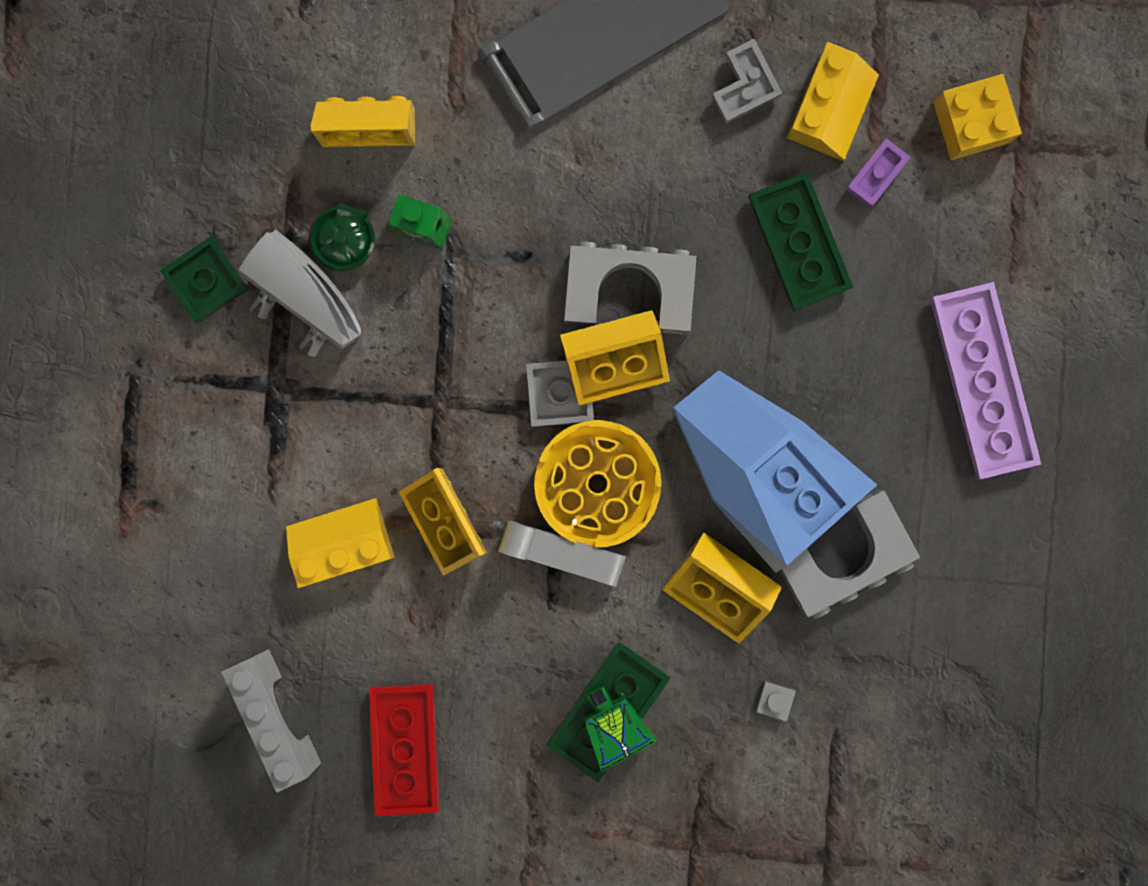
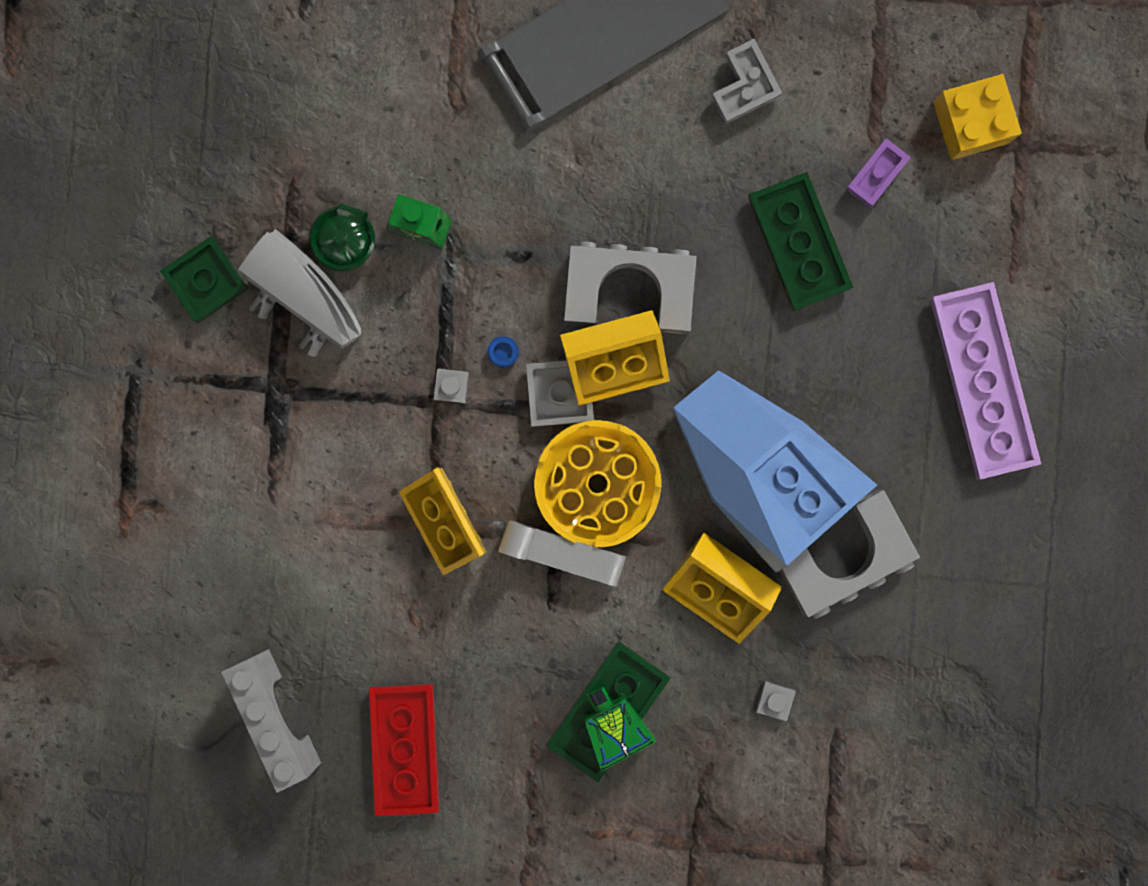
(338, 543): yellow slope -> none
(364, 122): yellow slope -> none
(451, 386): none -> light grey plate
(503, 352): none -> blue tile
(833, 102): yellow slope -> none

